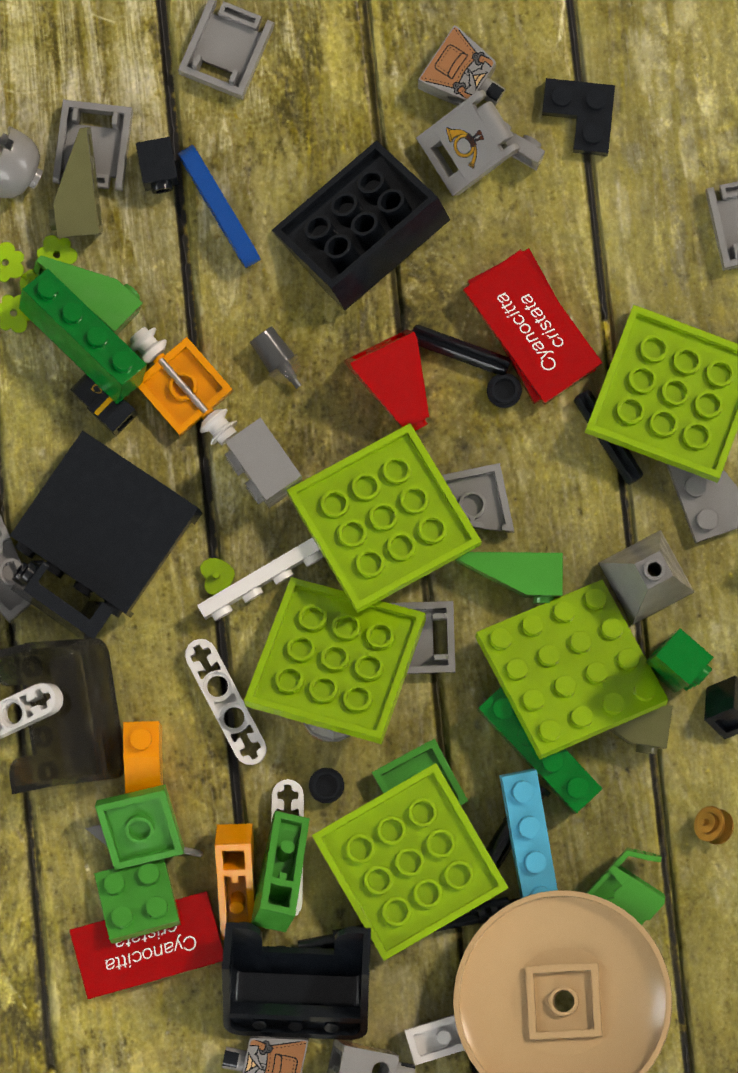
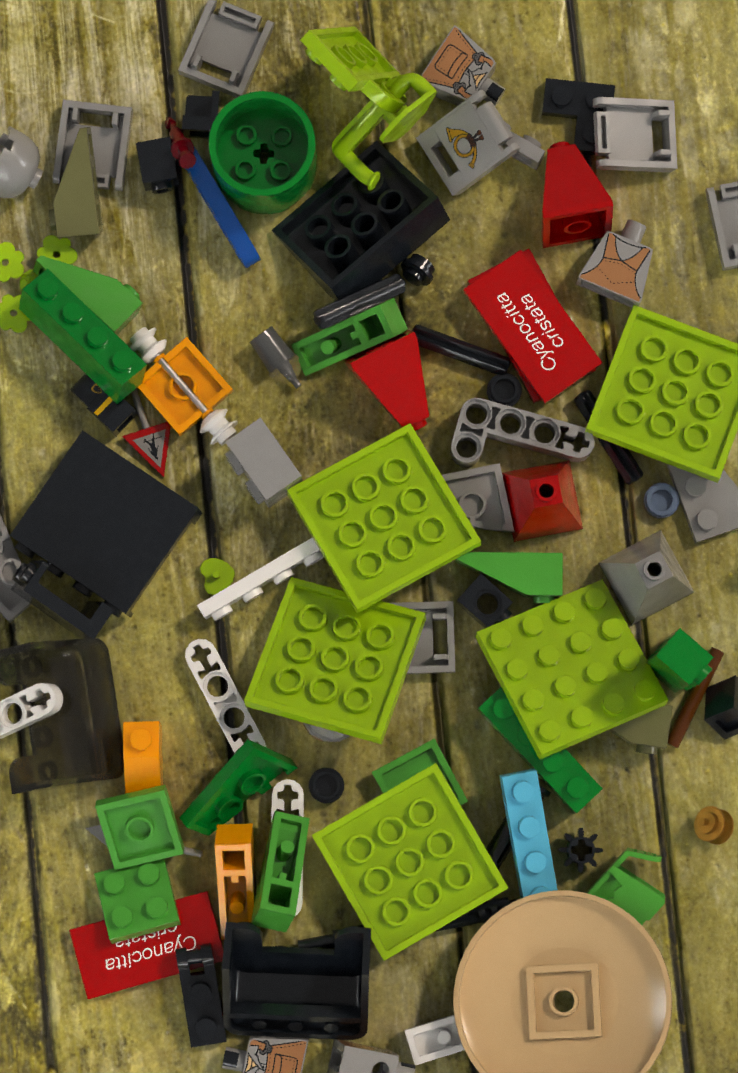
(150, 441): none -> piece
(181, 147): none -> dark red piece
(200, 114): none -> black panel
(201, 996): none -> black plate
(238, 780): none -> green wing
(257, 125): none -> green brick
(350, 337): none -> bright green slope
(359, 301): none -> black axle
(360, 66): none -> lime plate
(417, 270): none -> black plate
(480, 588): none -> black brick
(523, 438): none -> light grey beam
(541, 516): none -> red slope
(573, 199): none -> red slope
(588, 842): none -> black gear
(619, 266): none -> torso
(626, 136): none -> light grey container
(661, 500): none -> sand blue tile
(693, 702): none -> reddish brown bar

